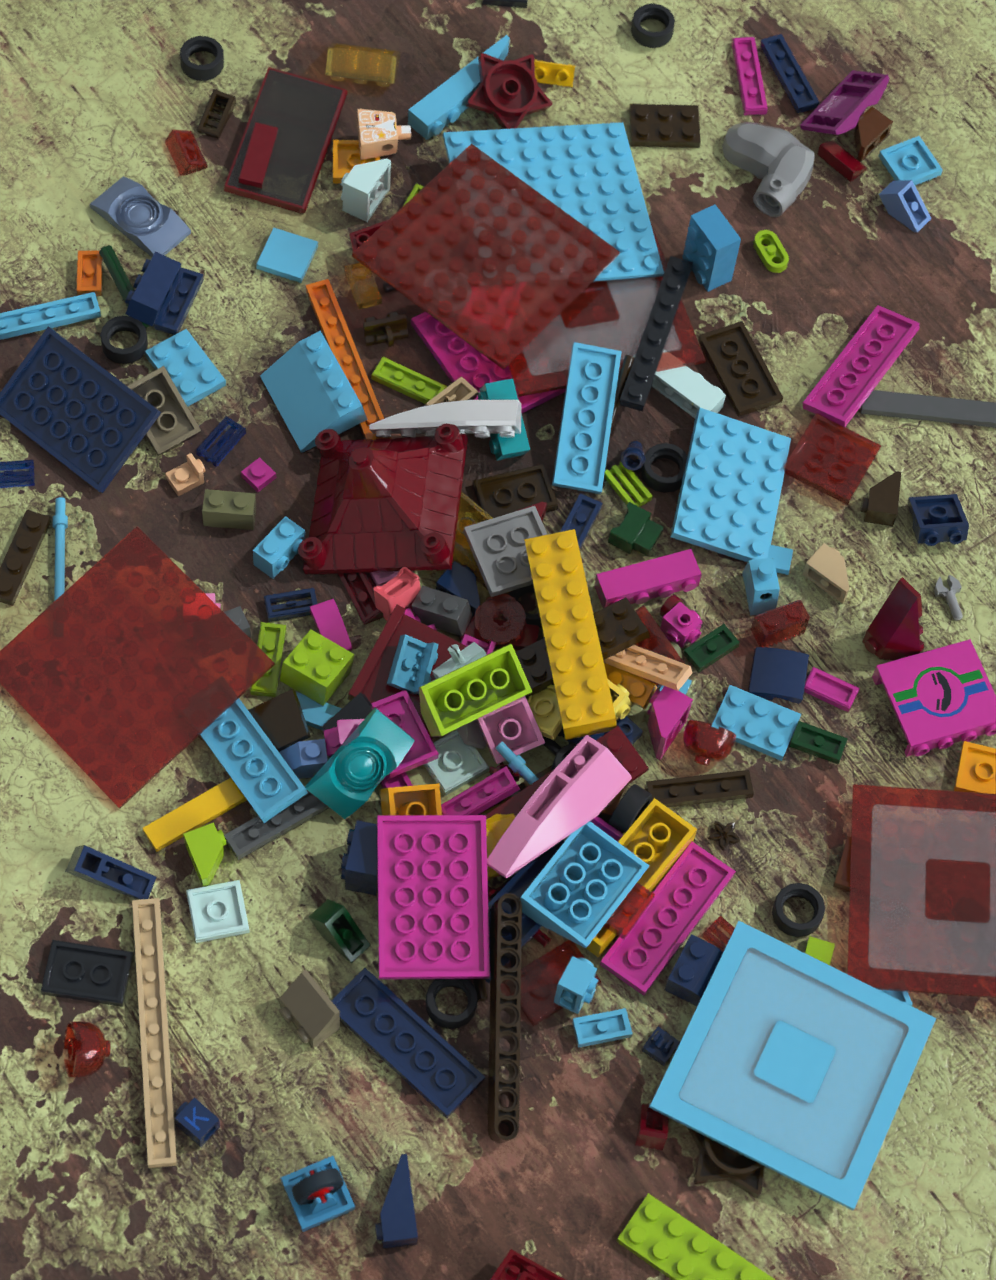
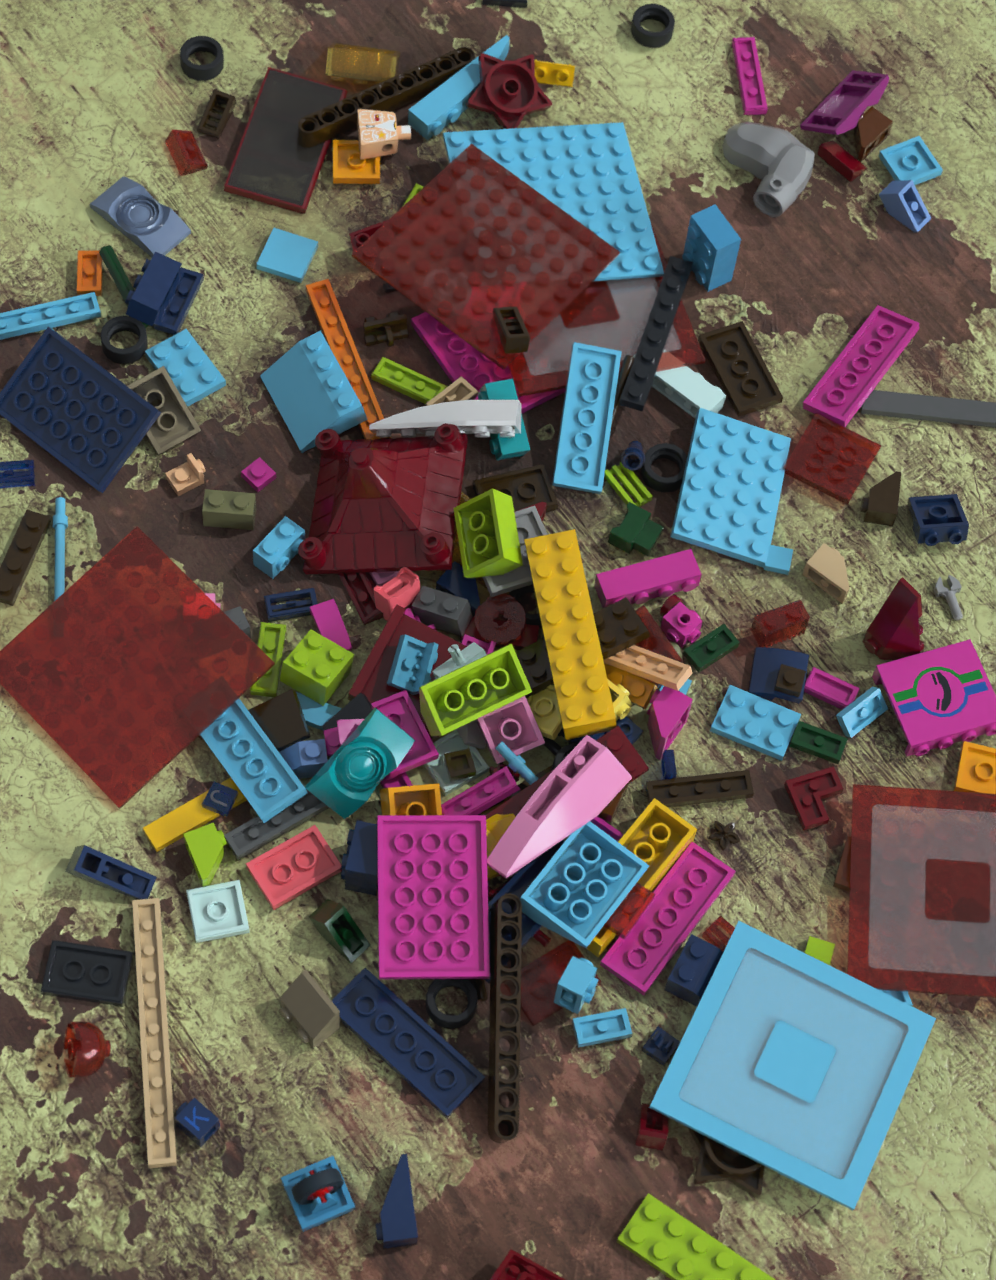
(209, 456): clear blue tile -> none
(220, 799): none -> clear blue tile
(258, 155): dark red tile -> none
(294, 867): none -> coral plate
(362, 285): clear yellow plate -> none
(365, 188): light aqua slope -> none
(381, 97): none -> dark brown beam
(459, 764): none -> dark brown plate
(488, 535): none -> lime slope
(513, 331): none -> dark brown slope
(582, 517): dark blue plate -> none
(630, 808): black tyre -> none
(664, 125): dark brown plate -> none
(668, 764): none -> clear blue tile
(707, 743): clear red cylinder -> none
(759, 579): medium azure torso -> none
(772, 253): lime plate -> none
(789, 73): dark blue plate -> none
(789, 680): none -> dark brown plate
(804, 891): black tyre -> none
(807, 793): none -> dark red plate
(862, 712): none -> medium azure plate

